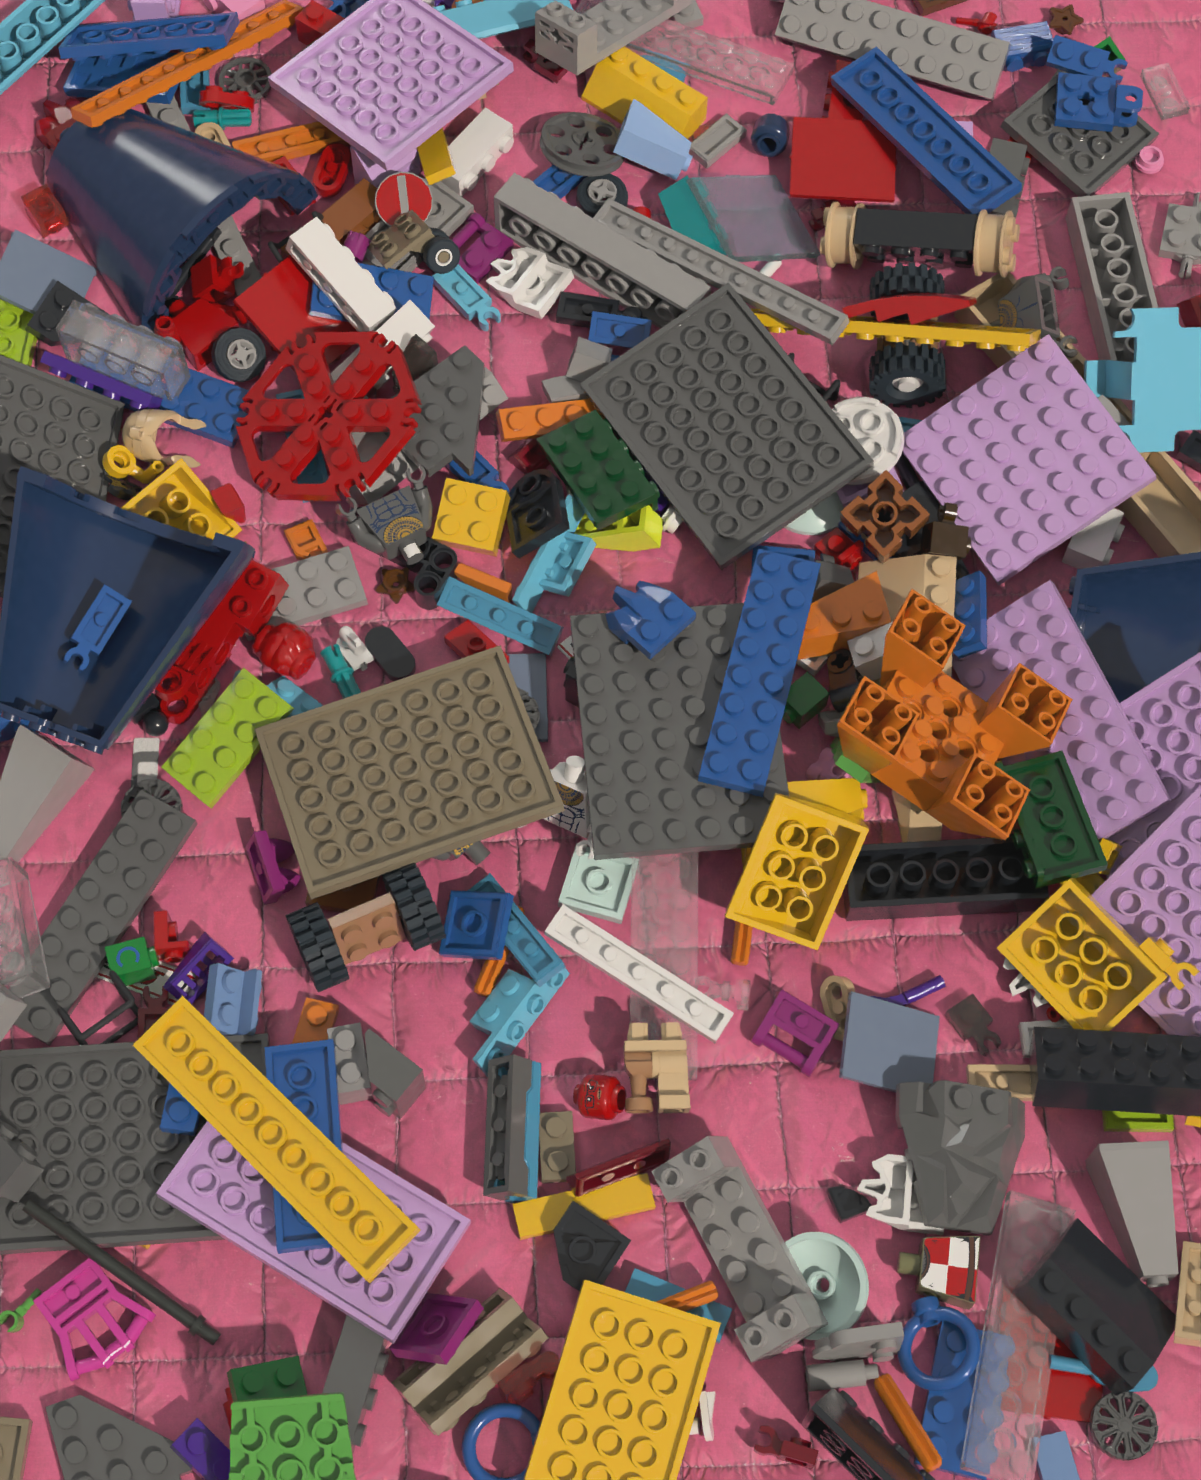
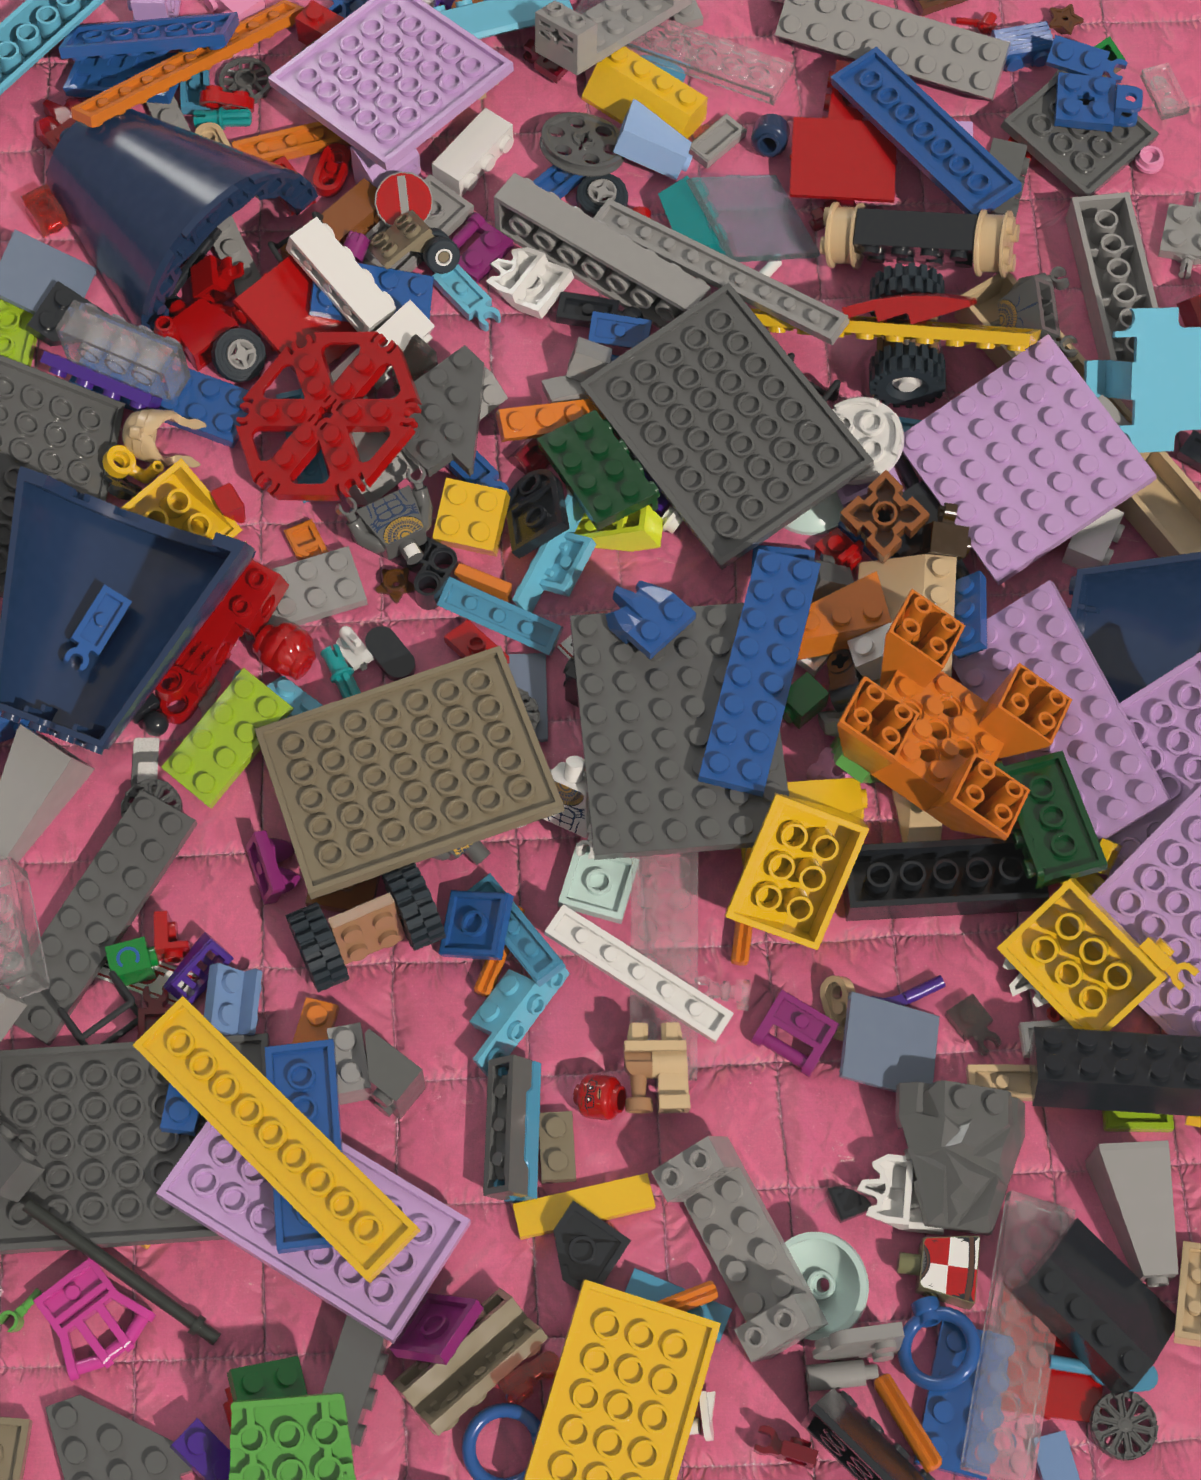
(436, 158): yellow tile -> none
(619, 1168): dark red slope -> none

